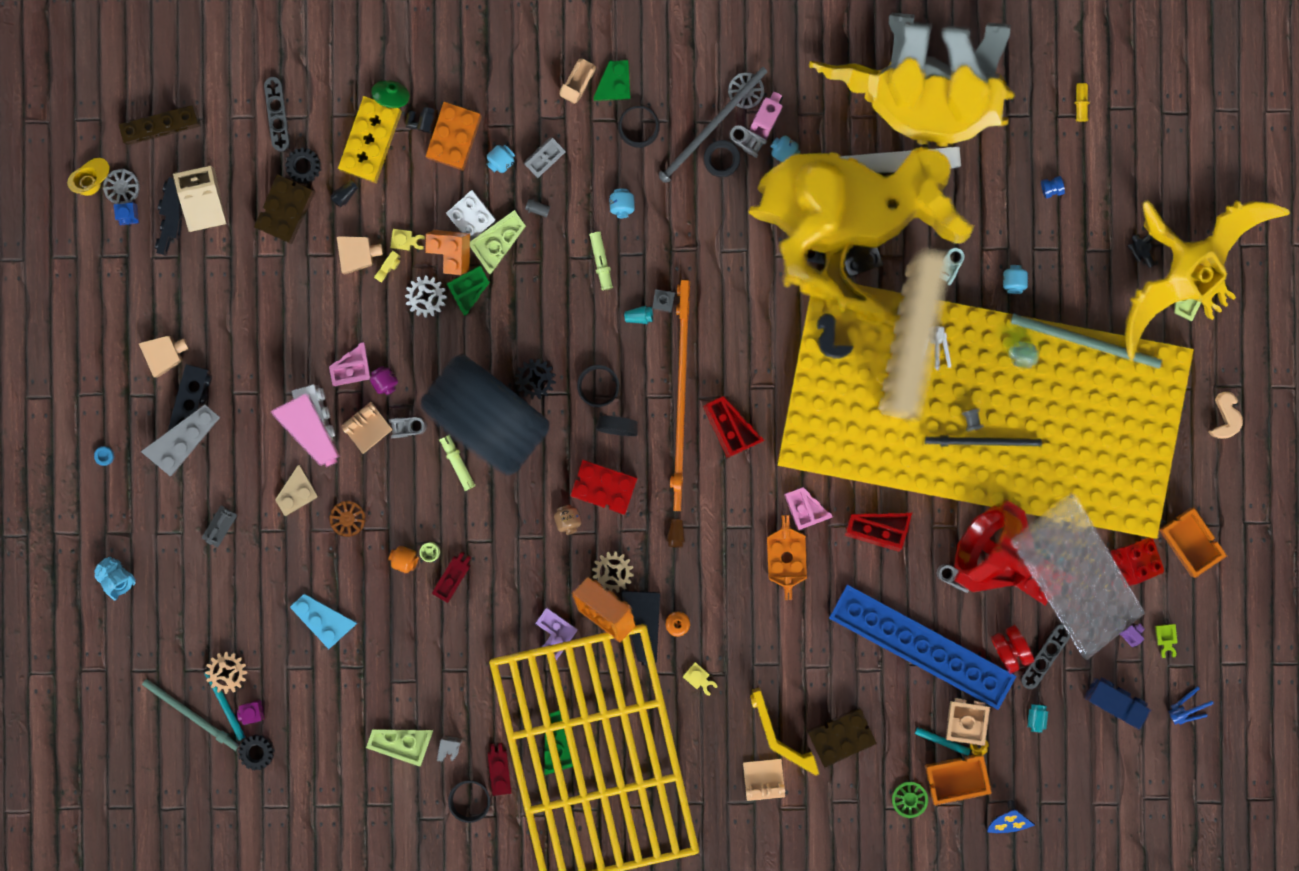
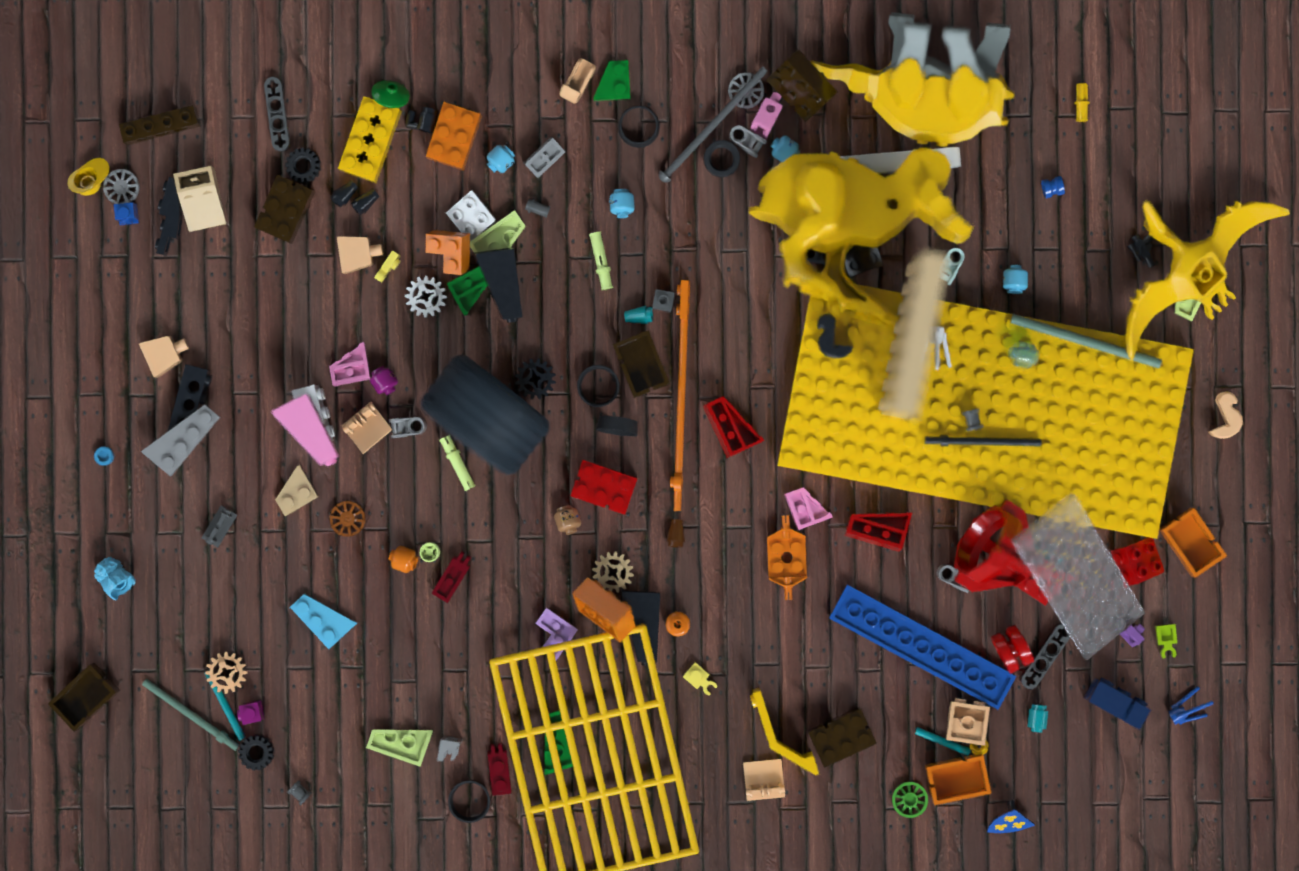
(84, 697): none -> dark brown piece
(299, 792): none -> dark grey bush
(363, 202): none -> black cone
(403, 240): light yellow plate -> none
(501, 278): none -> black slope
(641, 364): none -> dark brown piece
(802, 85): none -> dark brown piece

